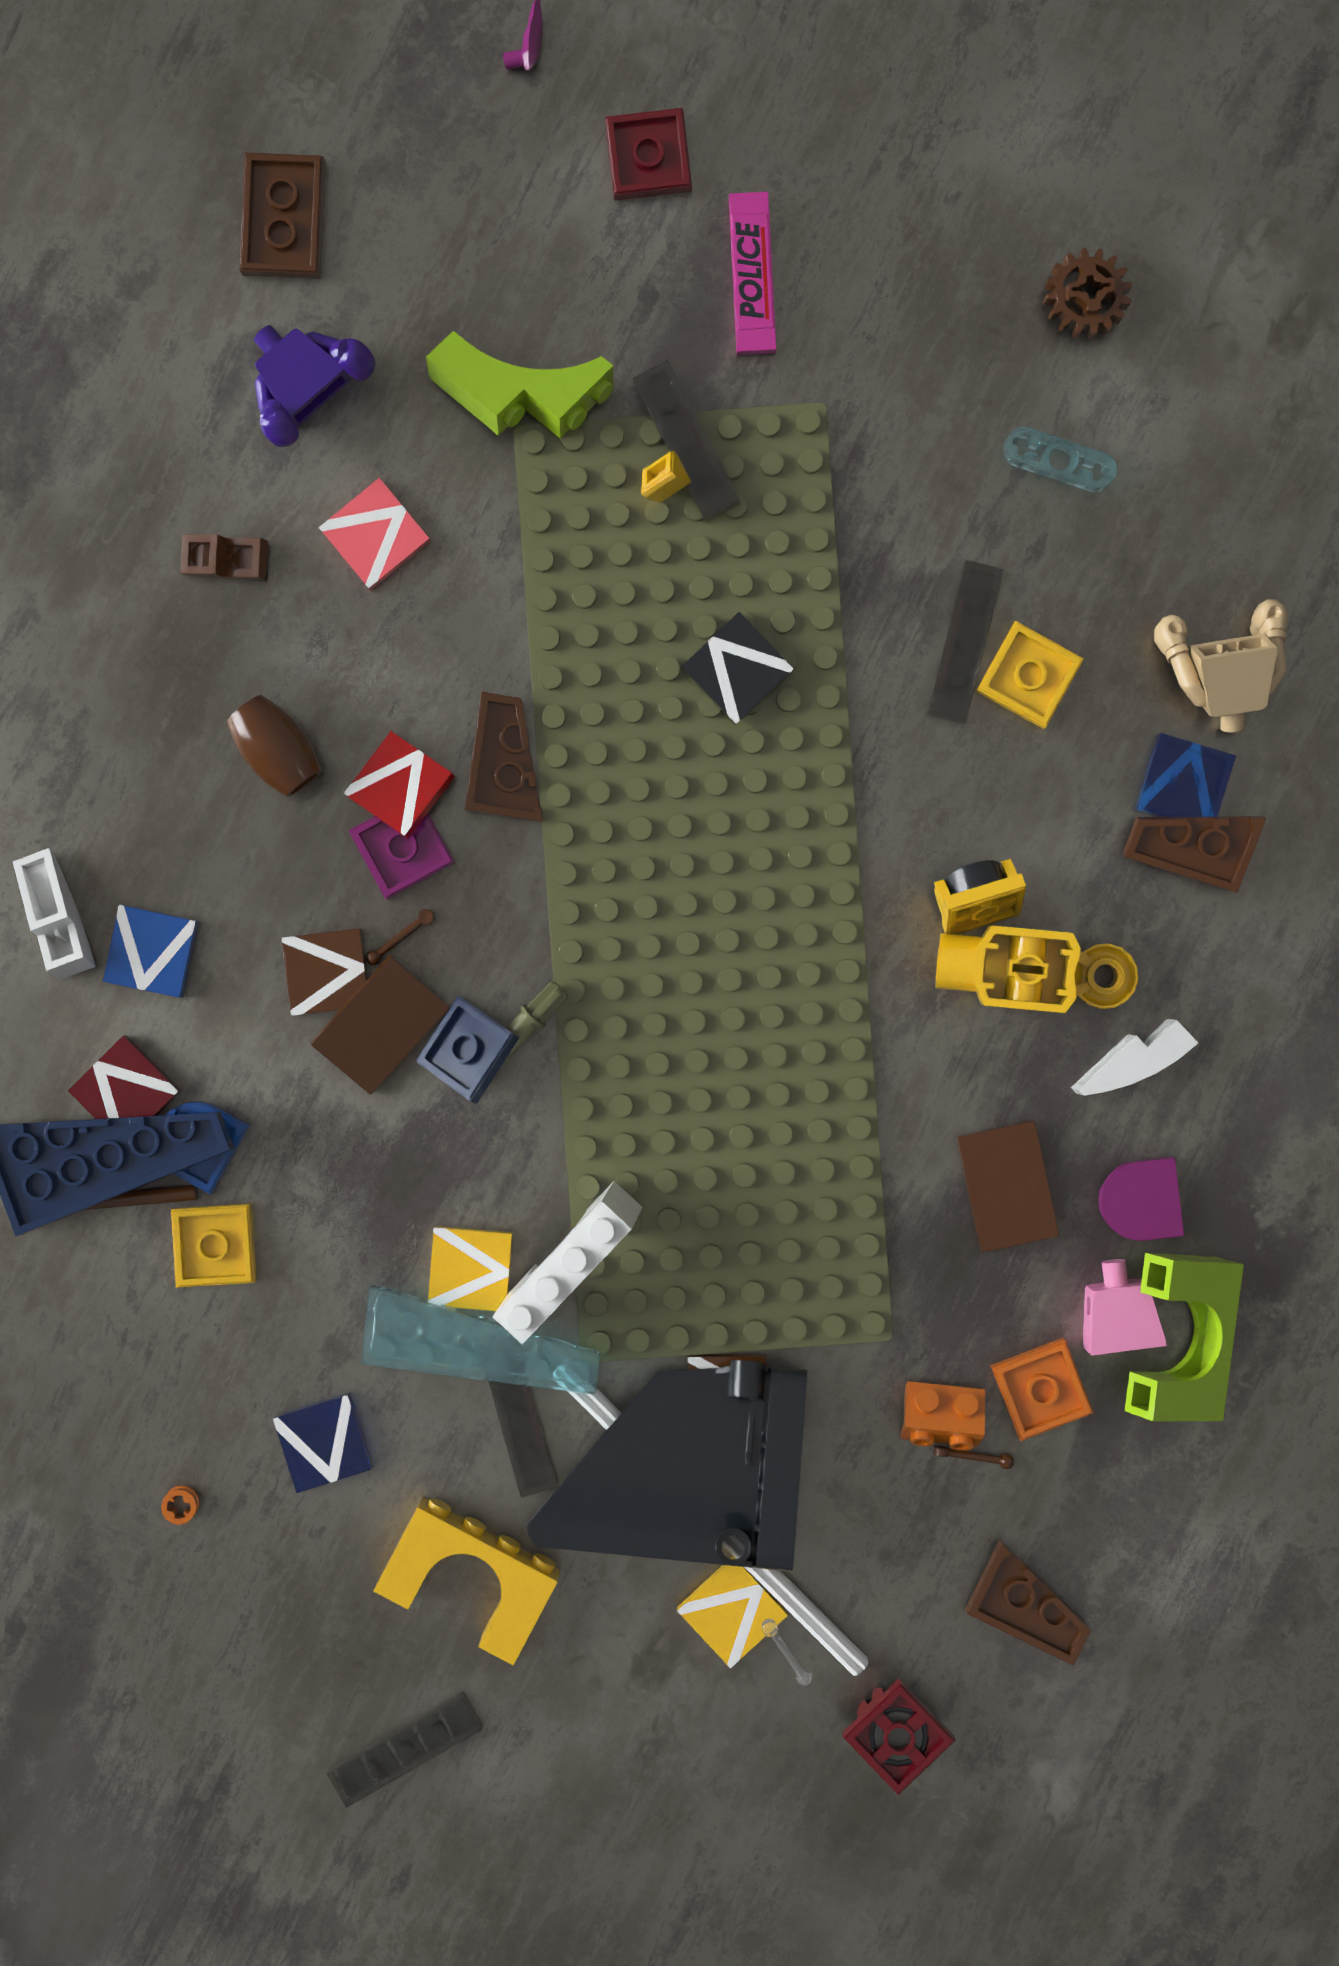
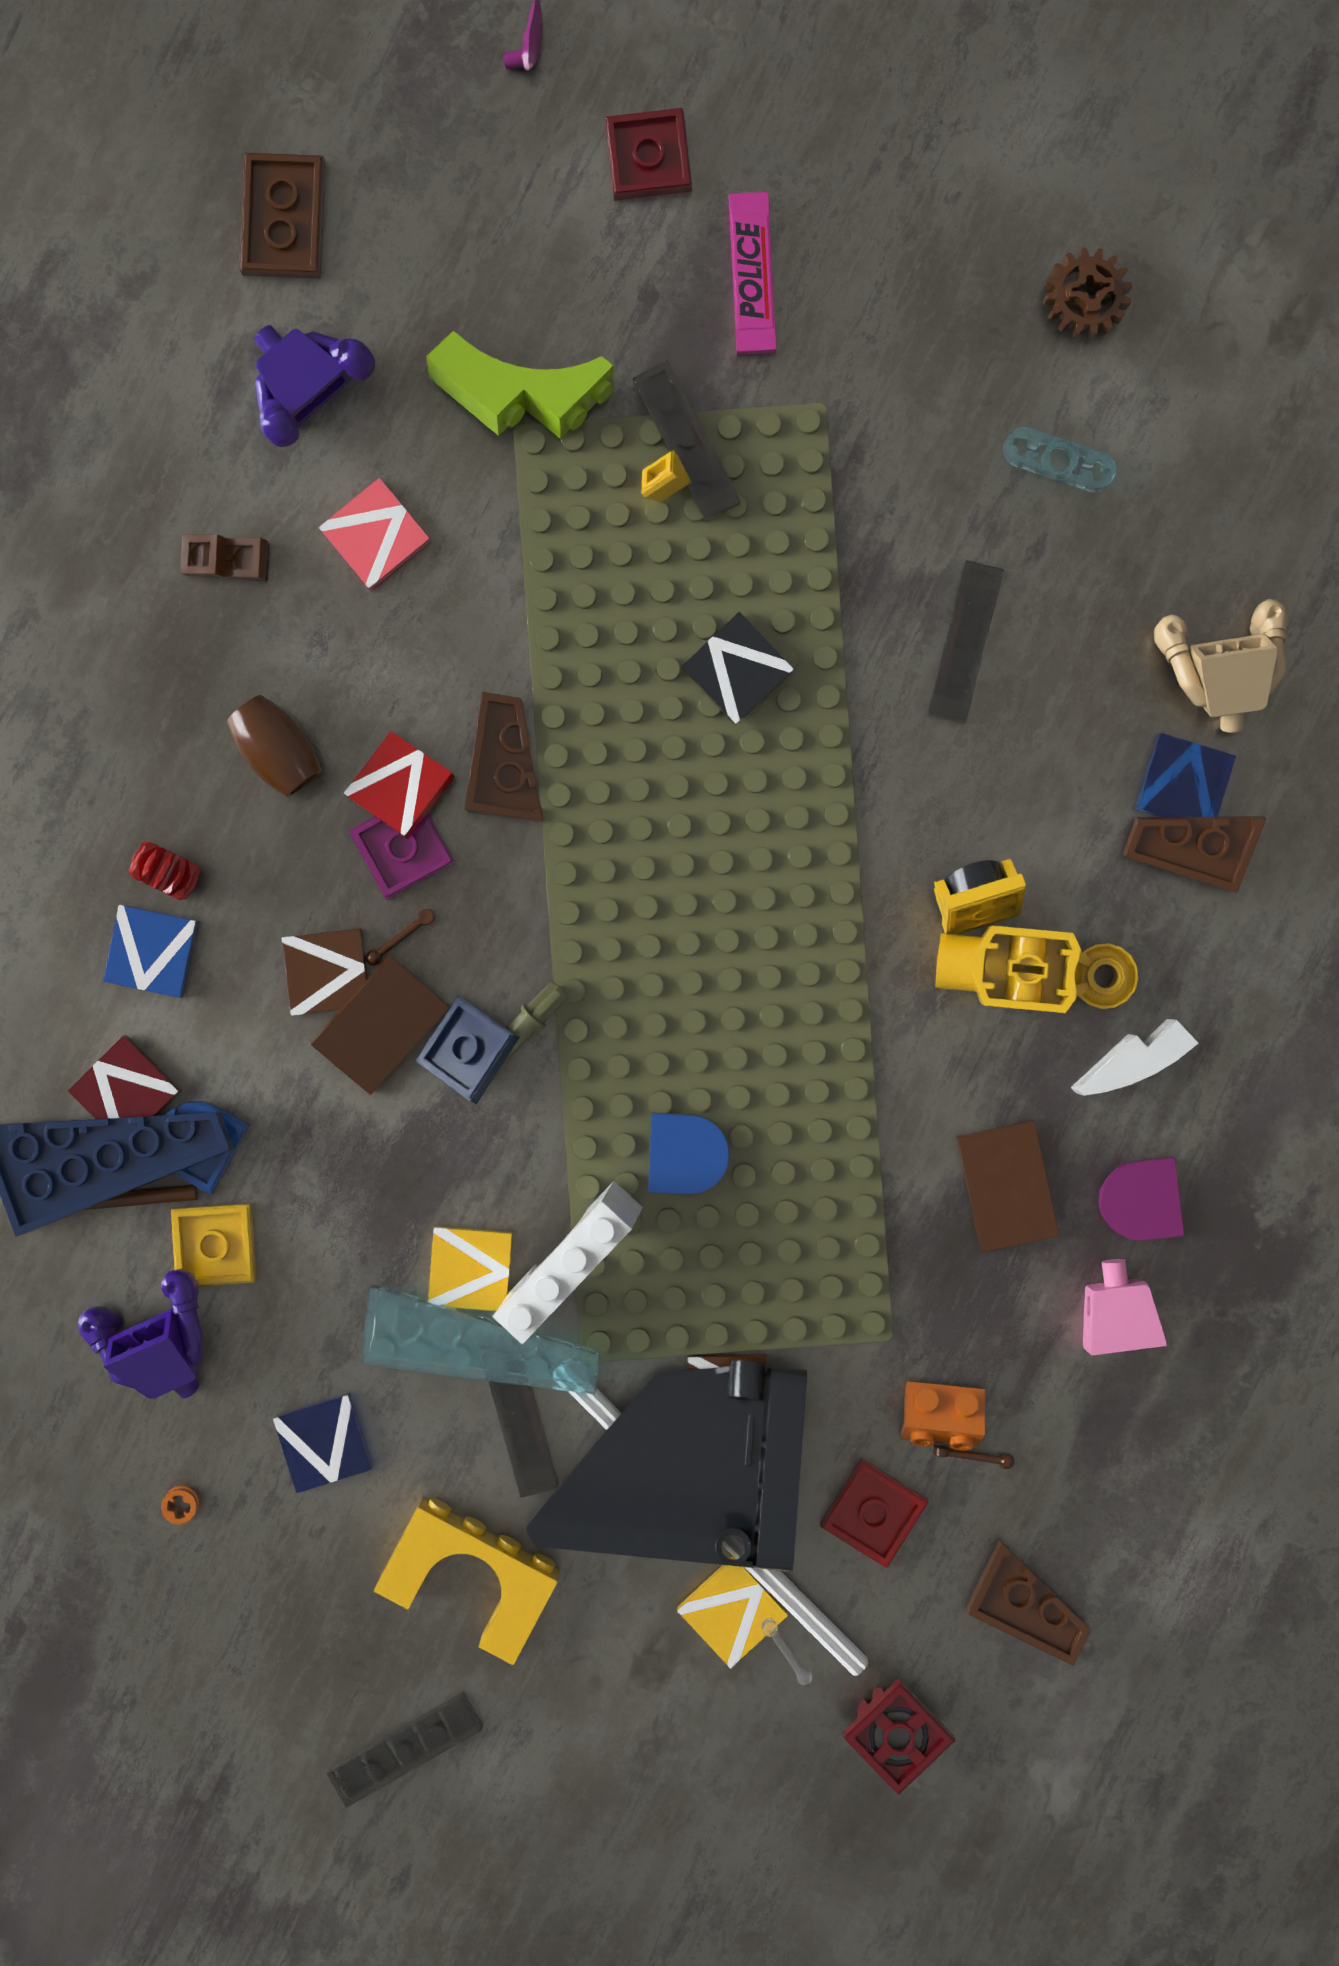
(53, 915): white slope -> none
(158, 1352): none -> dark purple torso
(164, 870): none -> red gear
(685, 1154): none -> blue tile
(874, 1513): none -> red tile
(1029, 675): yellow tile -> none
(1041, 1389): orange tile -> none
(1200, 1381): lime arch -> none

